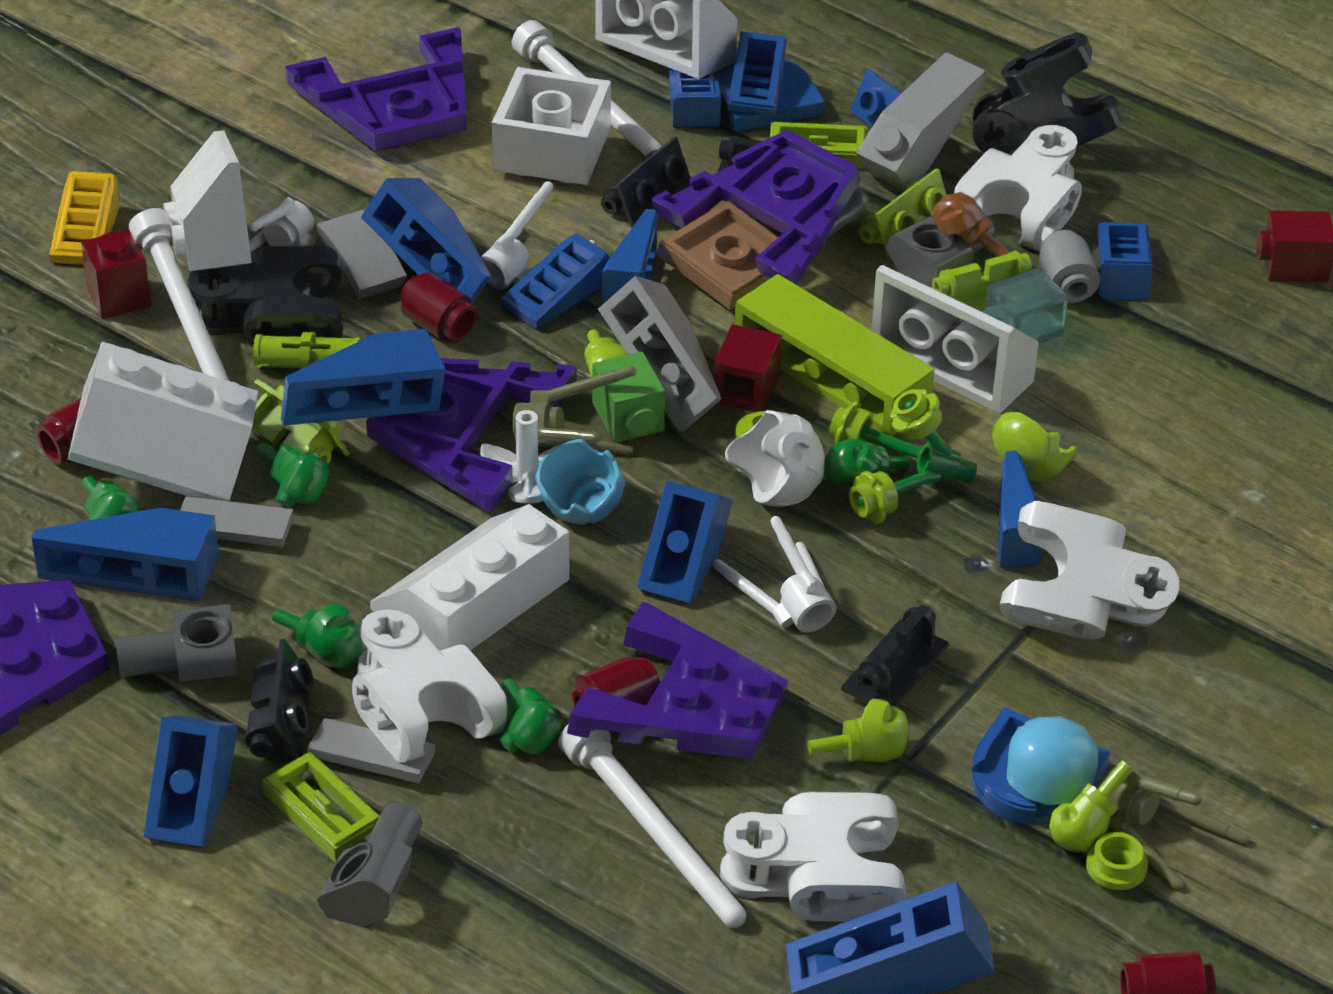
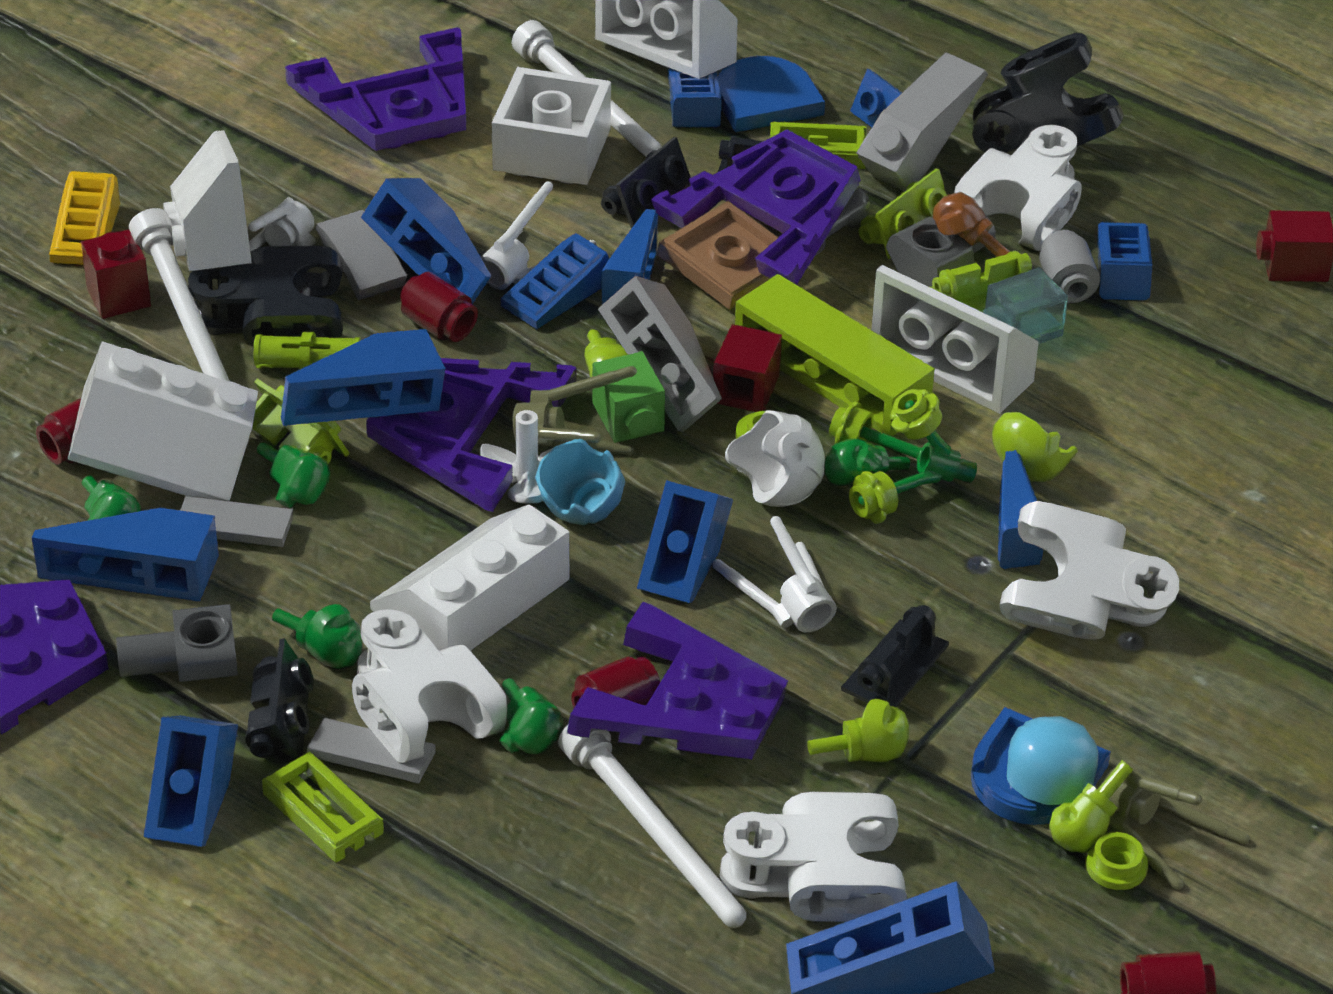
(373, 872): dark grey piece -> none
(761, 50): blue slope -> none

